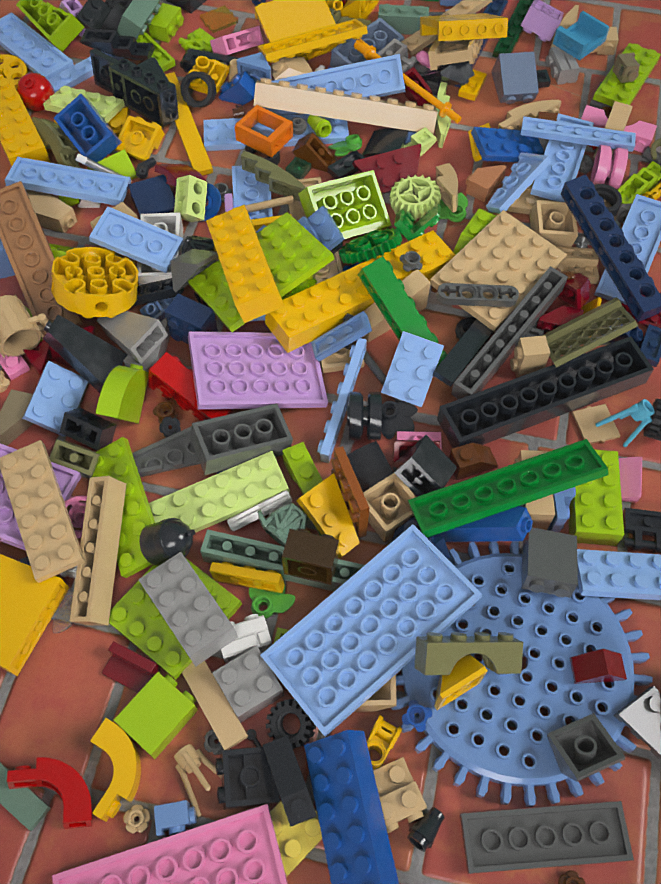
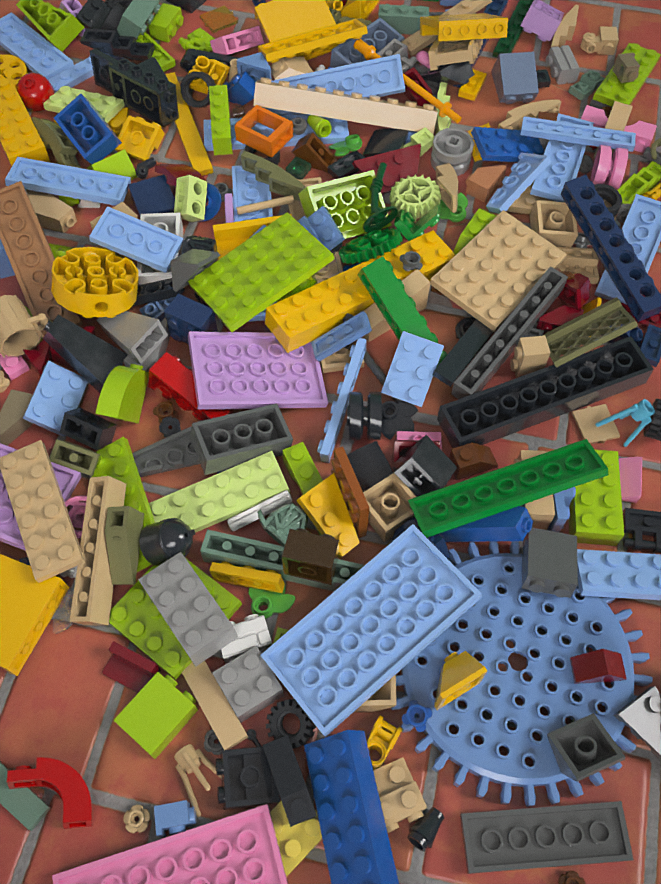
(94, 165): flat silver bar -> none
(123, 545): none -> olive slope
(126, 768): yellow arch -> none
(220, 120): none -> lime brick
(244, 264): yellow brick -> none
(378, 215): none -> dark green dish
(440, 653): olive arch -> none
(452, 147): none -> light grey wheel
(478, 298): dark grey beam -> none
(581, 36): dark azure panel -> none
(587, 85): none -> sand green slope

